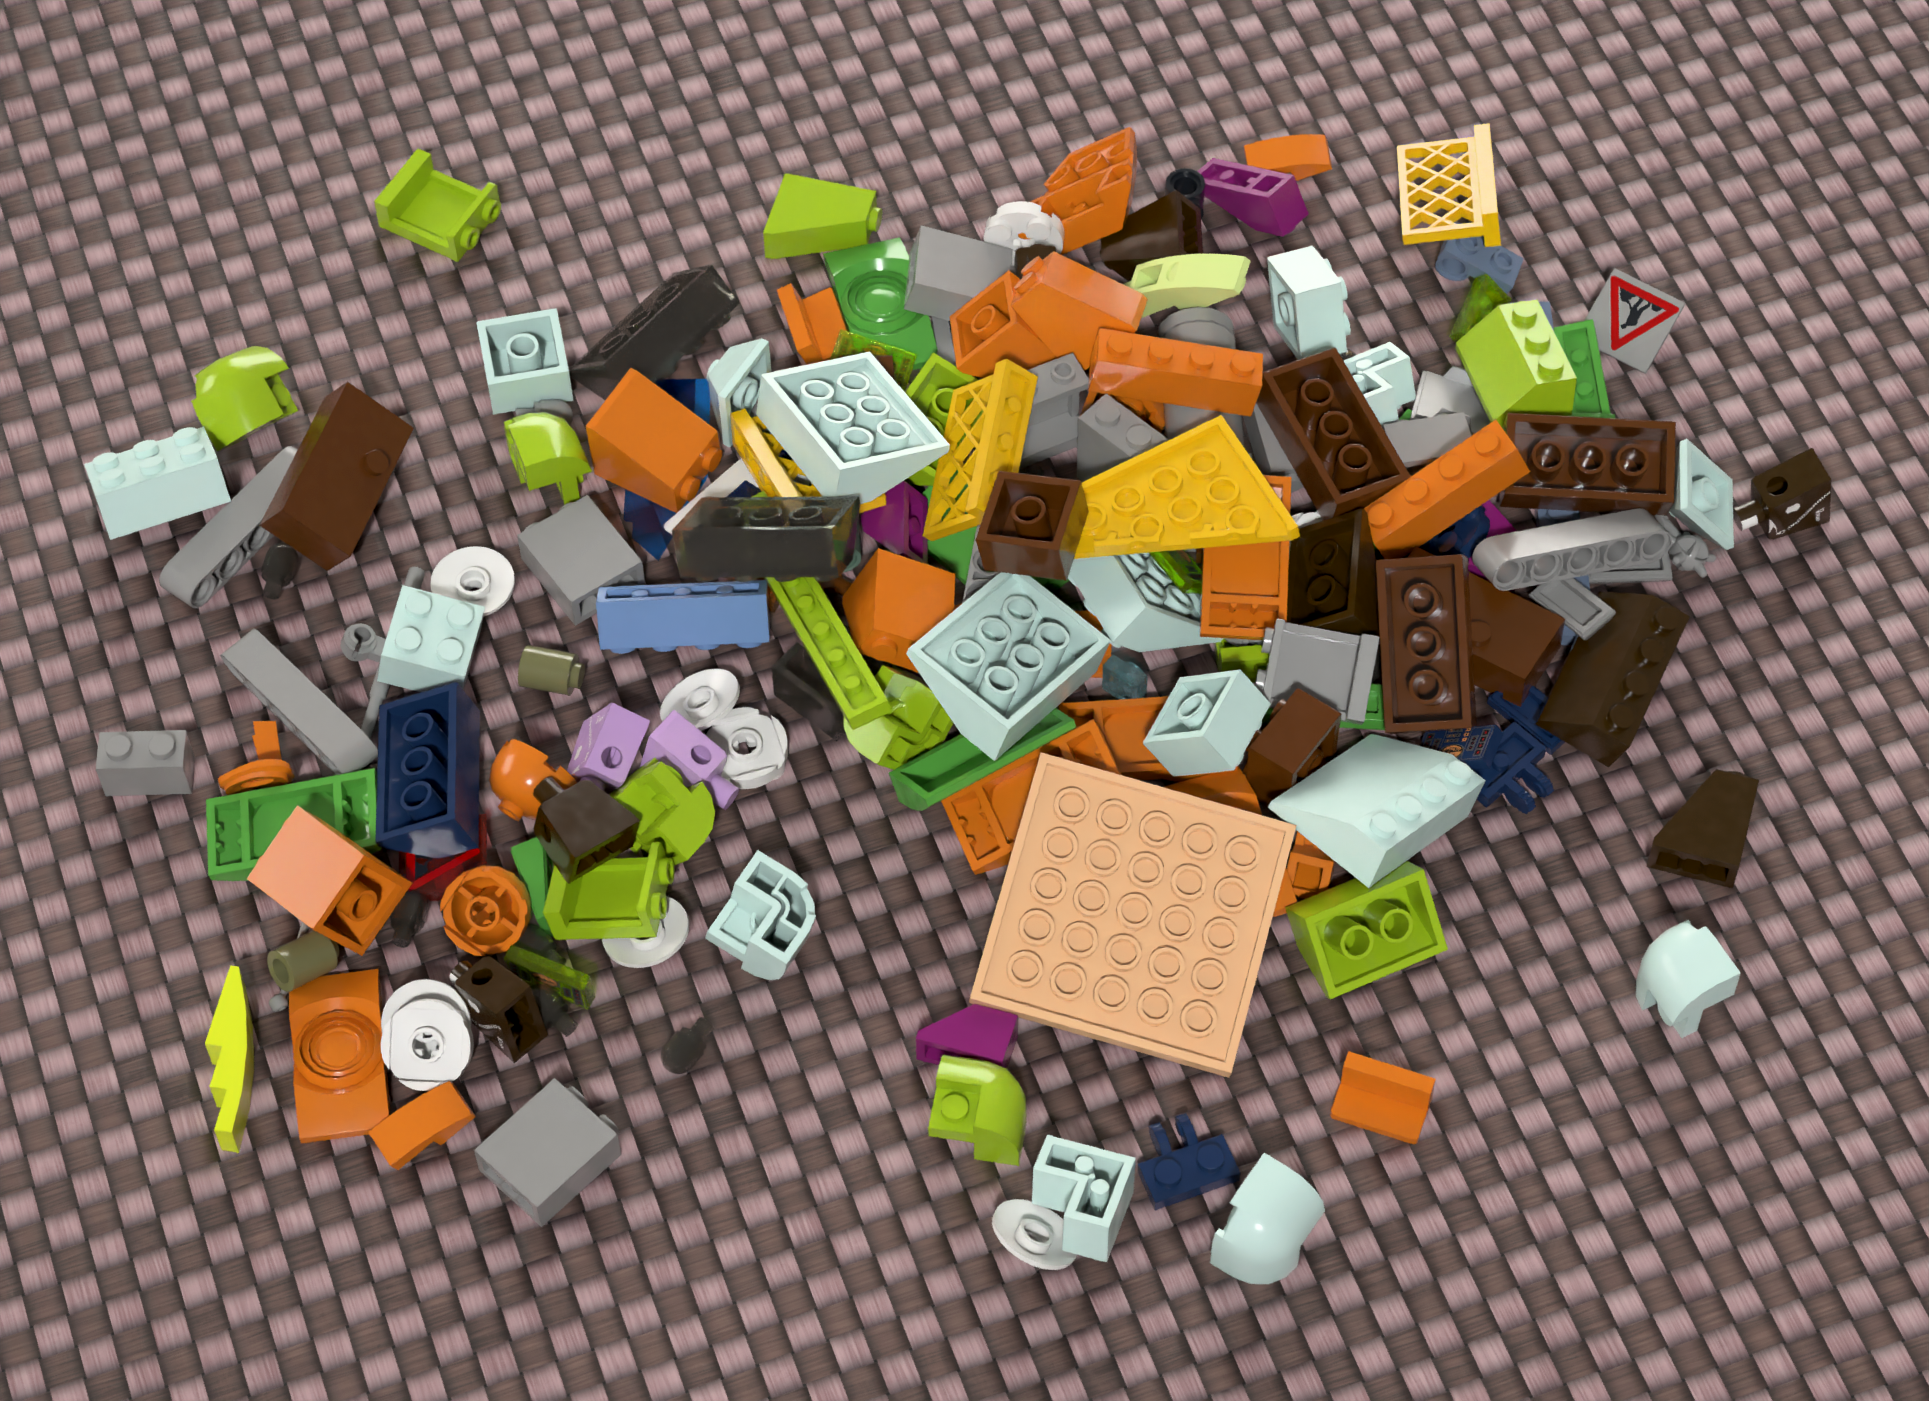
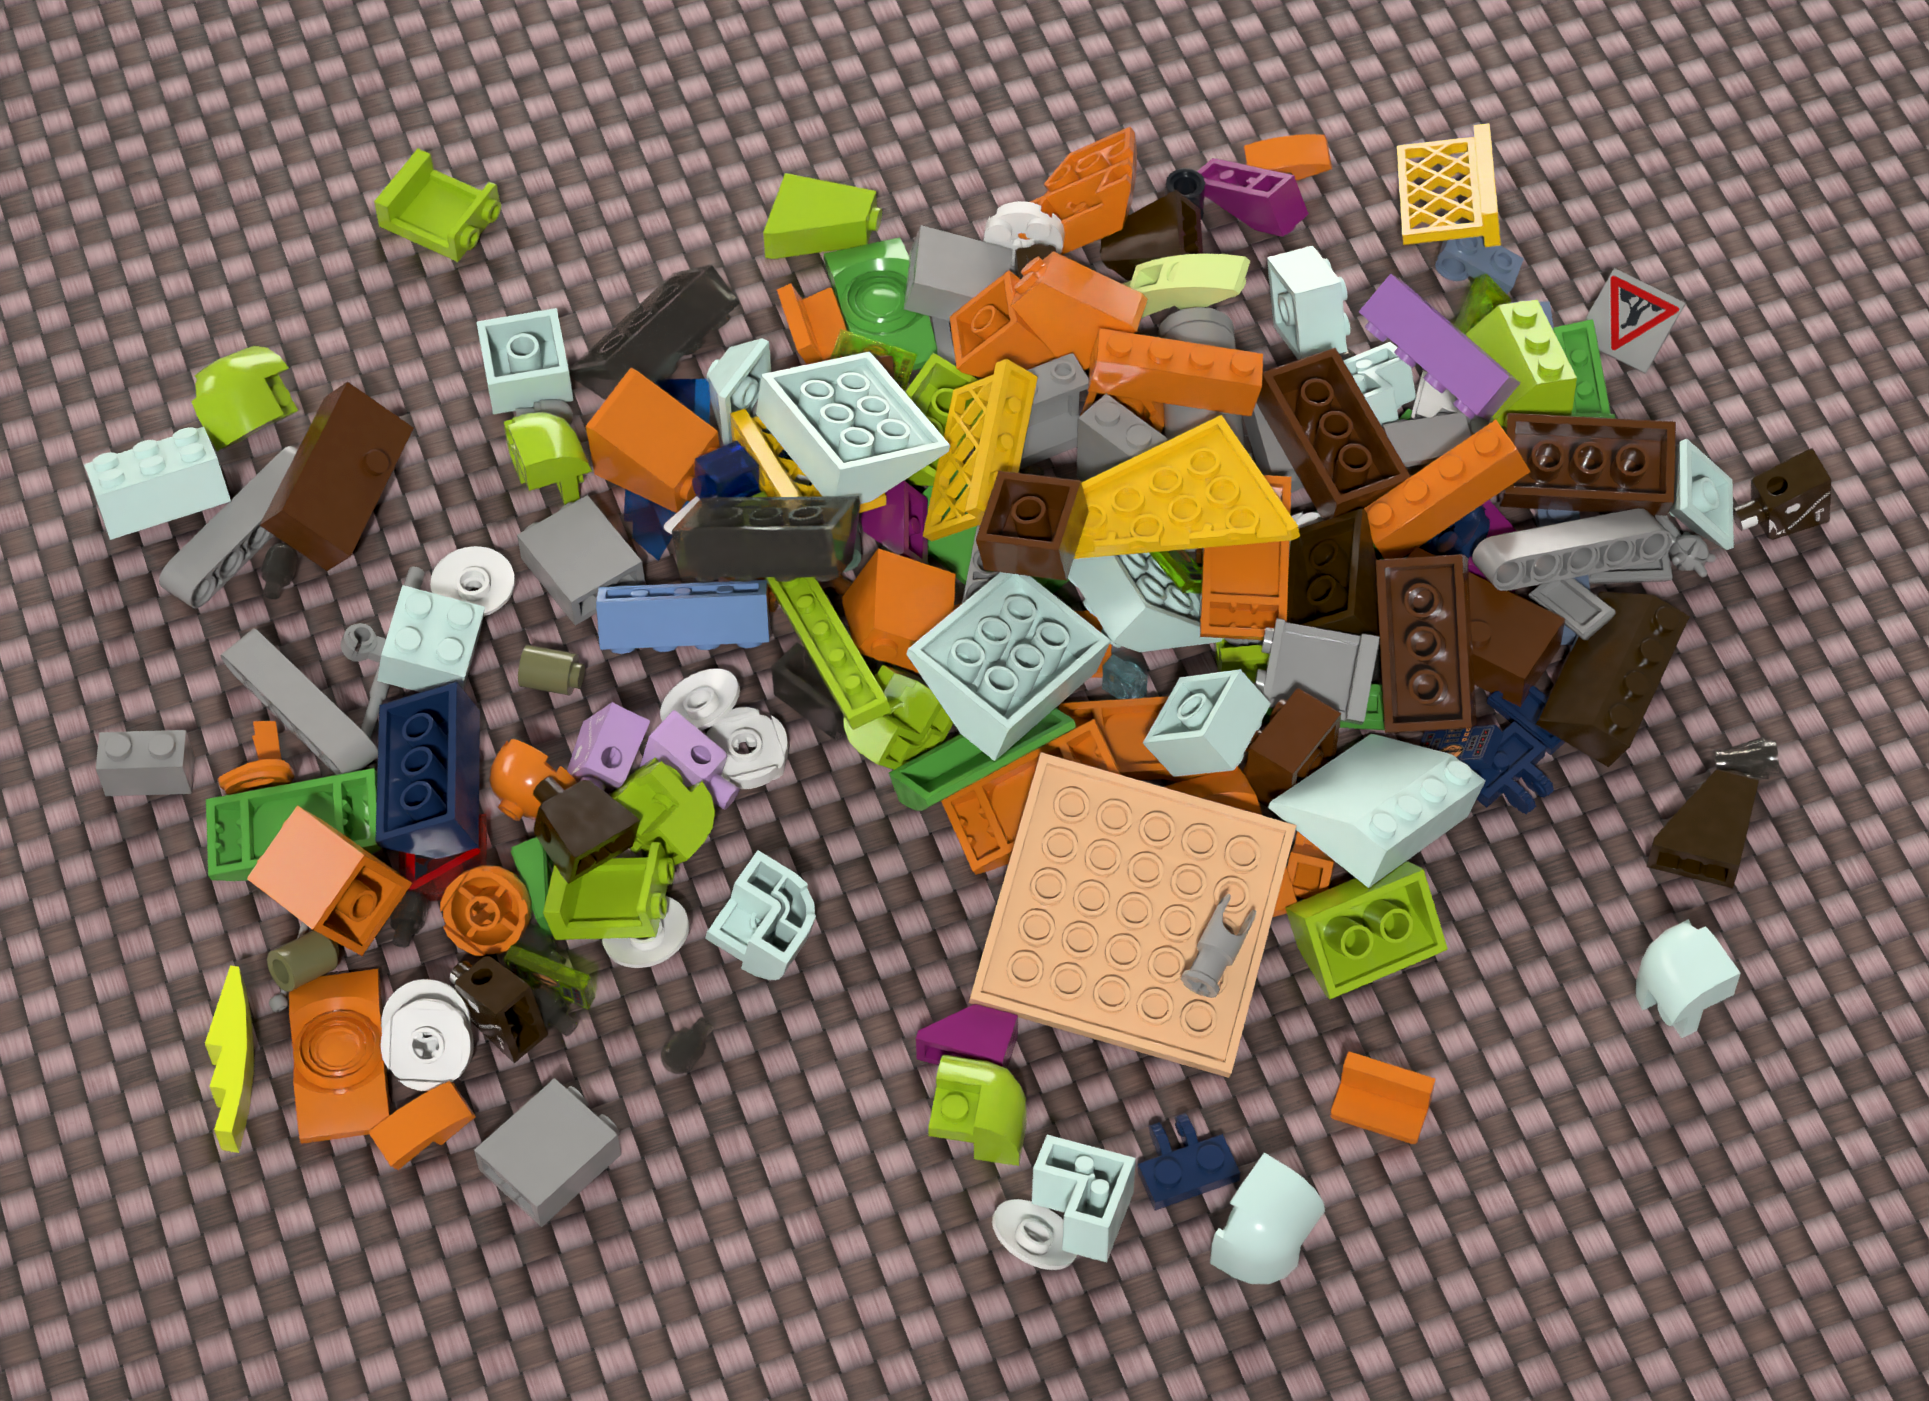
(726, 473): none -> clear blue brick
(1216, 951): none -> light grey piece
(1439, 348): none -> medium lavender brick
(1753, 758): none -> clear smoke cone

